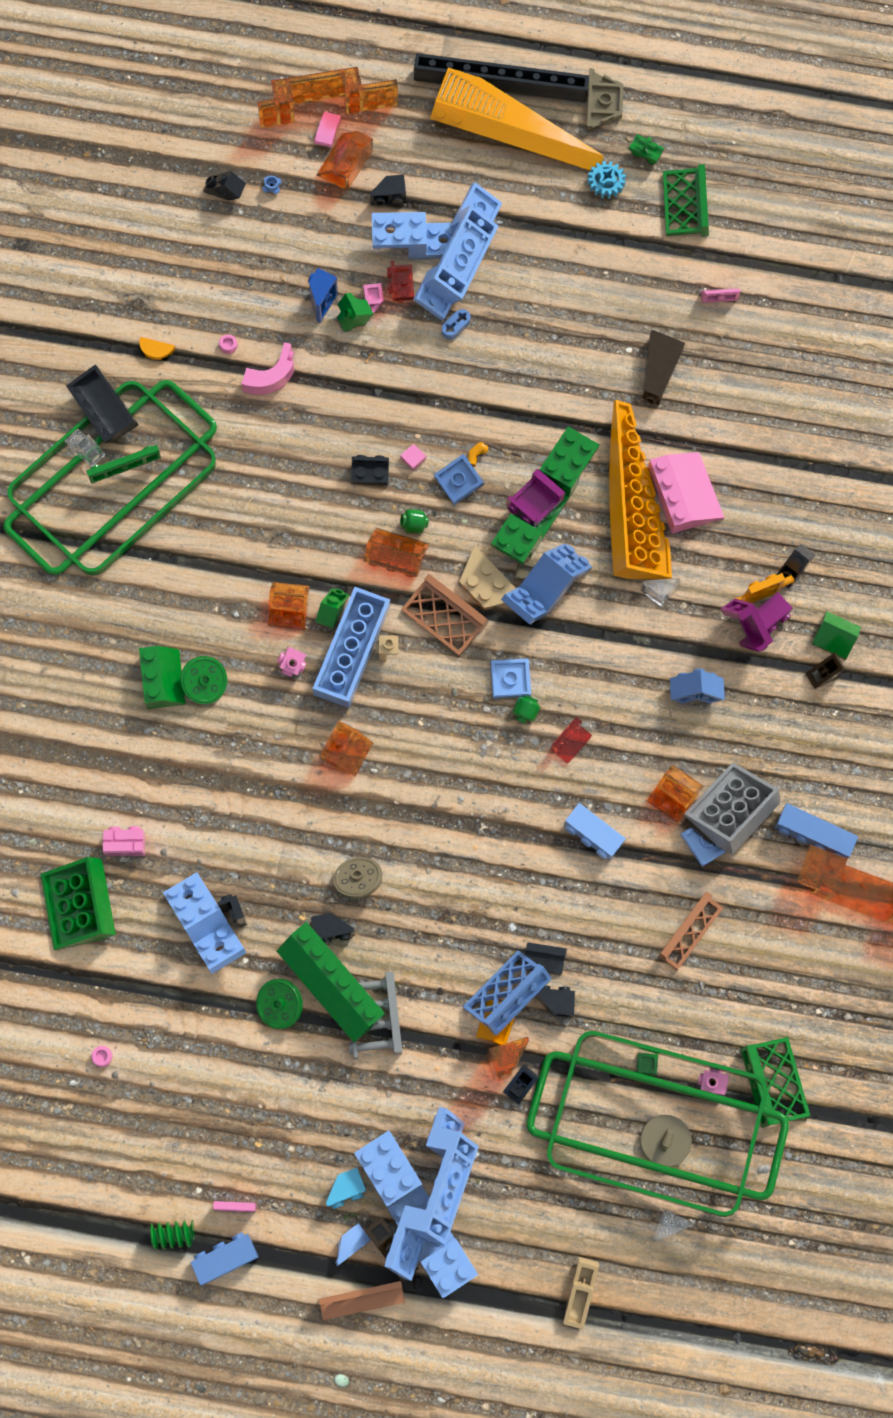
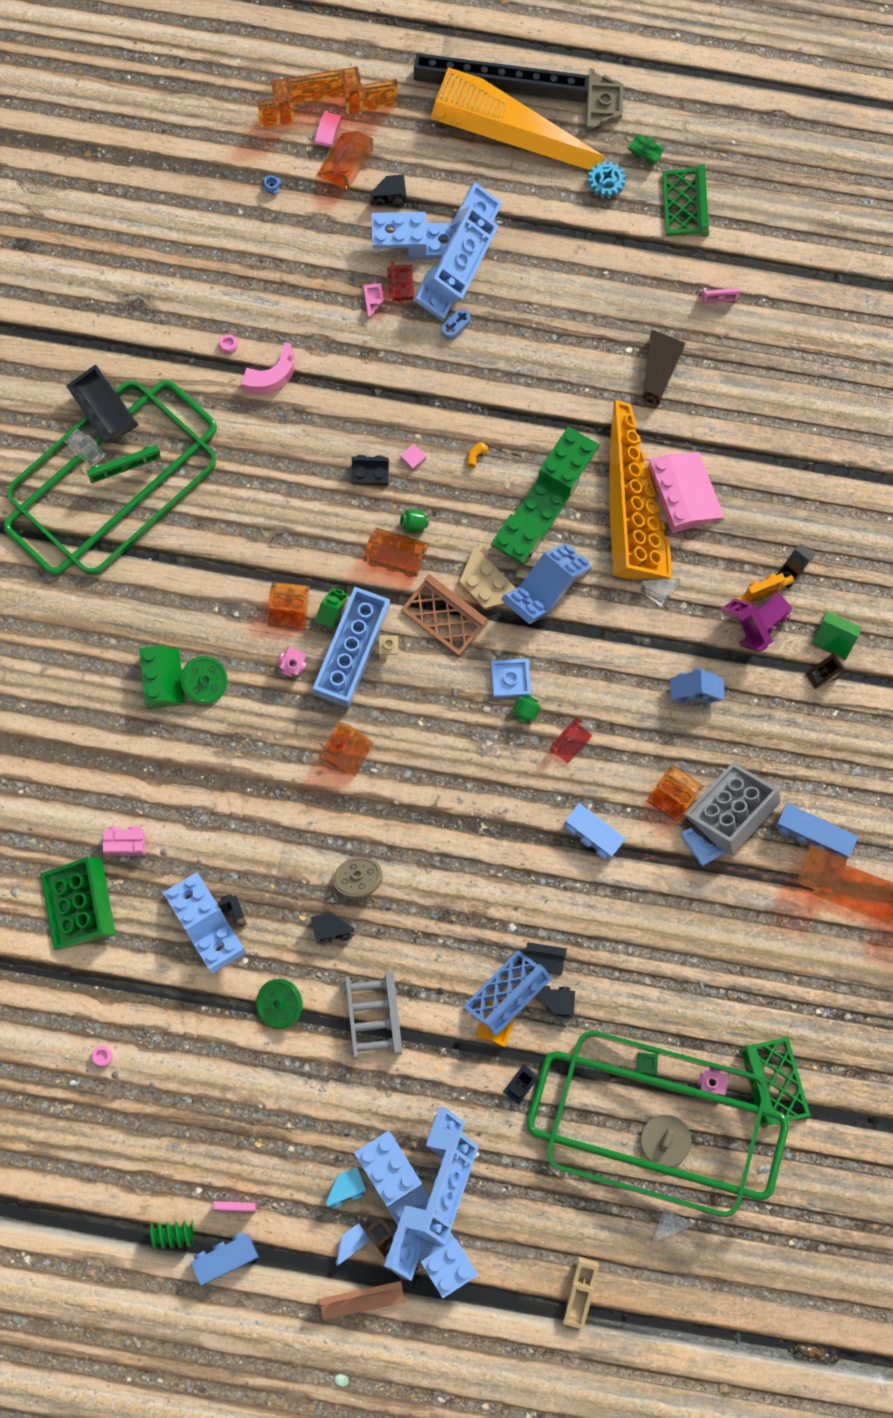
(155, 349): light orange tile -> none
(225, 186): black slope -> none
(322, 291): blue slope -> none
(330, 982): green slope -> none
(353, 312): green brick -> none
(459, 479): medium blue tile -> none
(505, 1058): clear orange slope -> none
(535, 499): magenta panel -> none
(682, 931): nougat fence -> none

